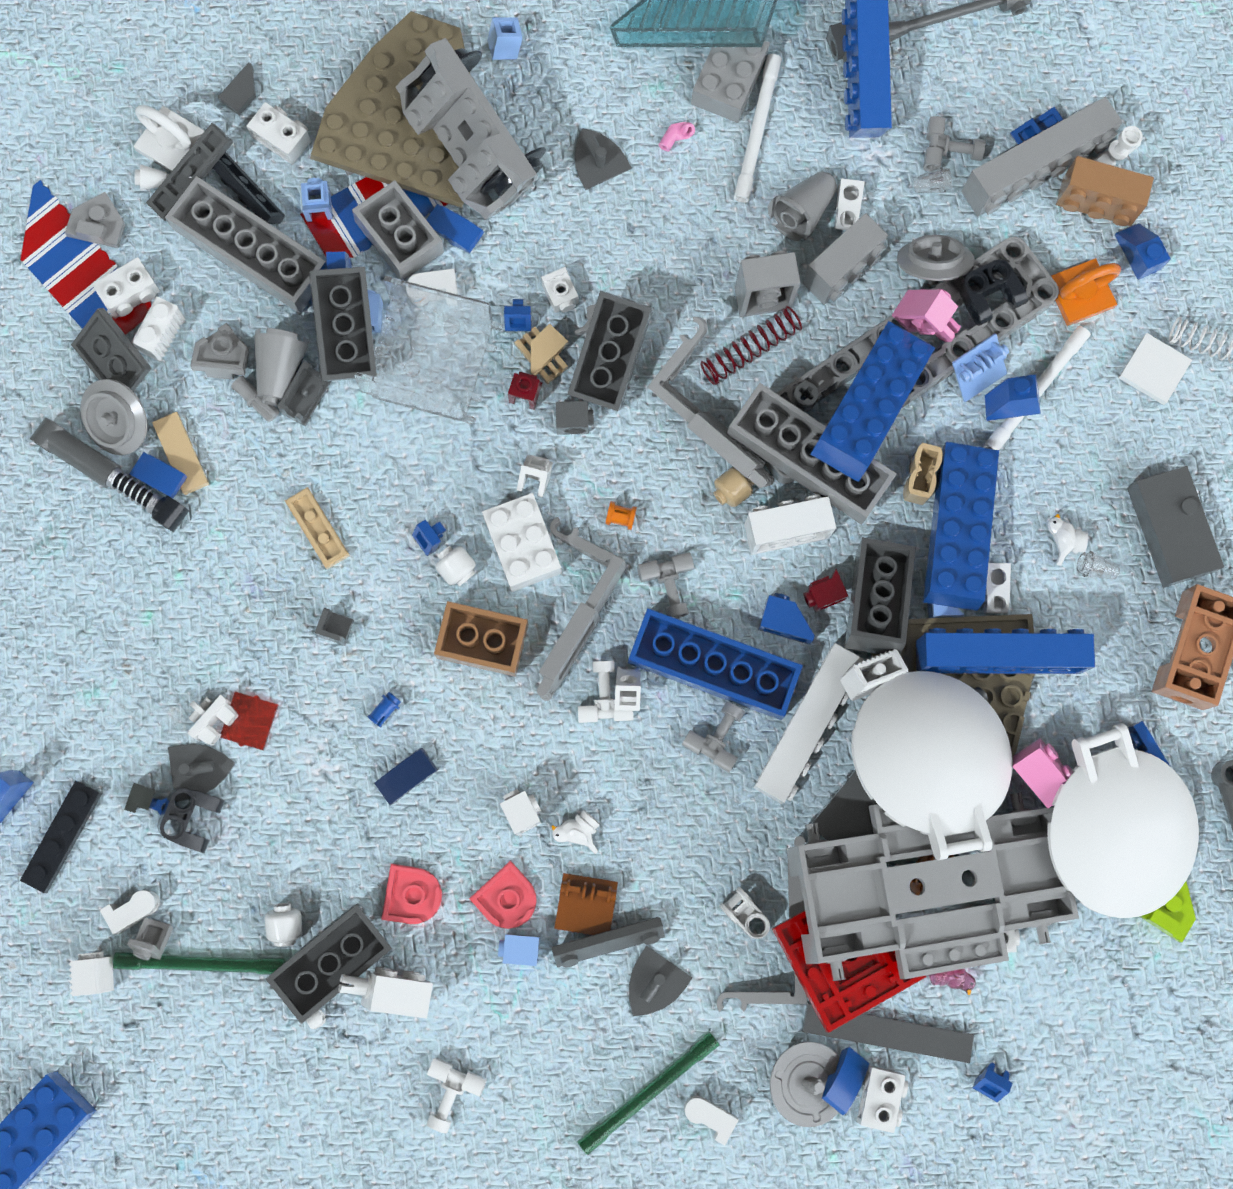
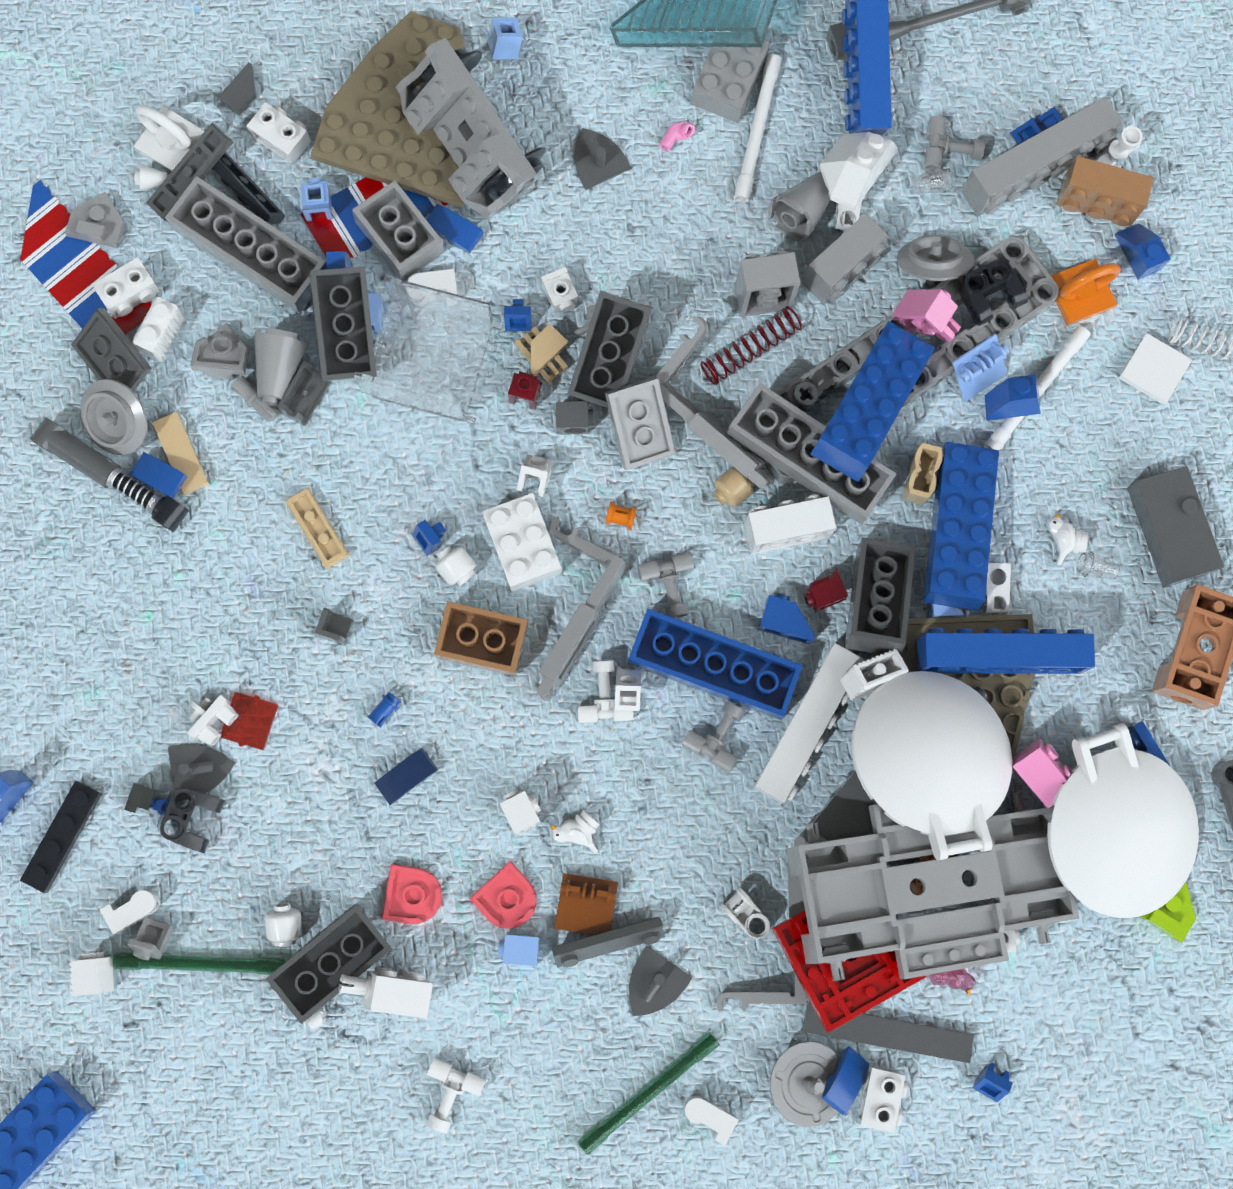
(640, 423): none -> light grey plate
(855, 166): none -> white wedge

